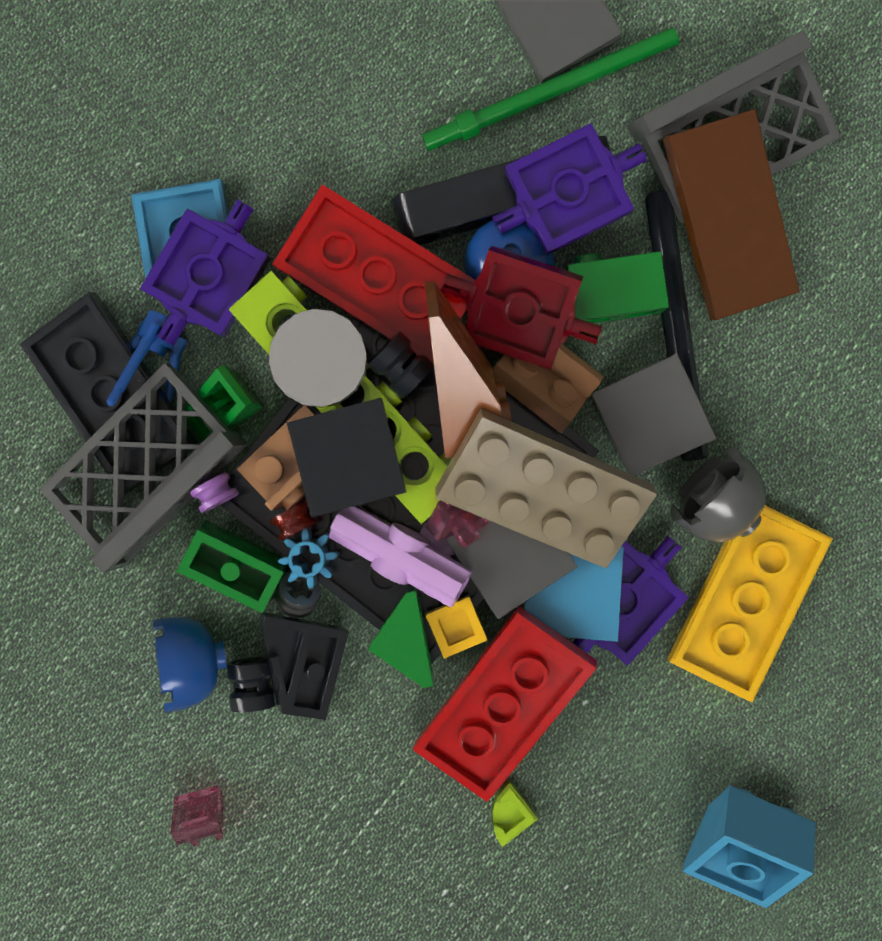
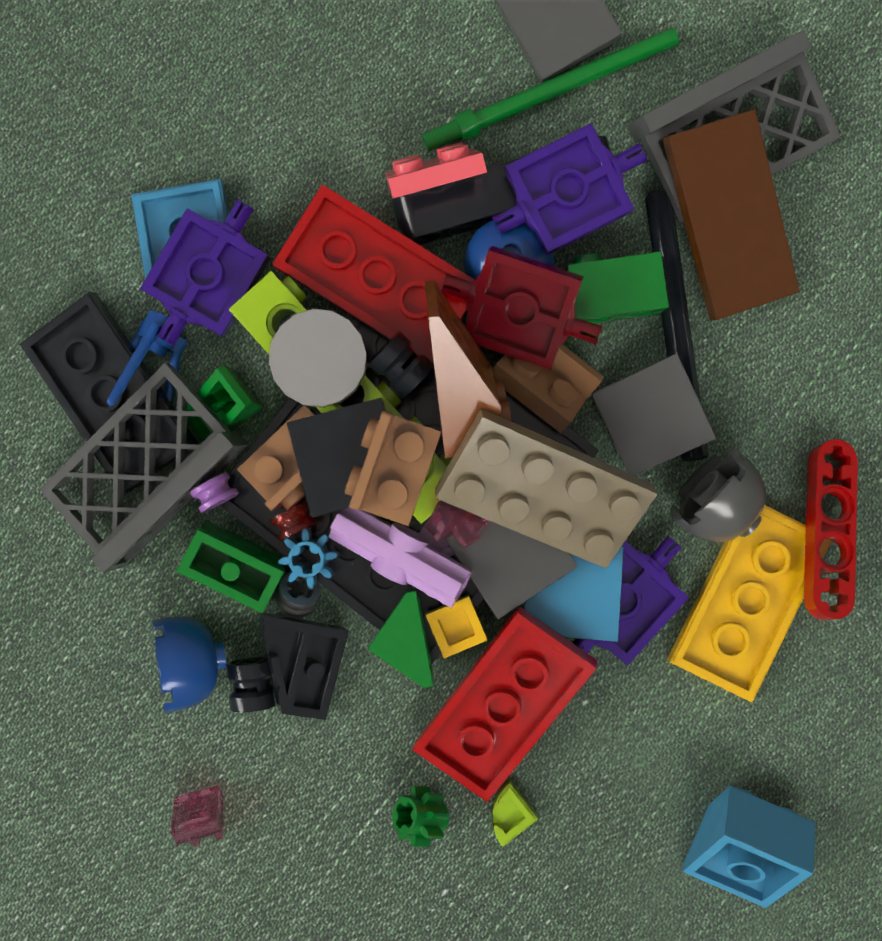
(393, 467): none -> medium nougat bracket
(420, 816): none -> green gear
(452, 164): none -> coral plate
(839, 530): none -> red beam

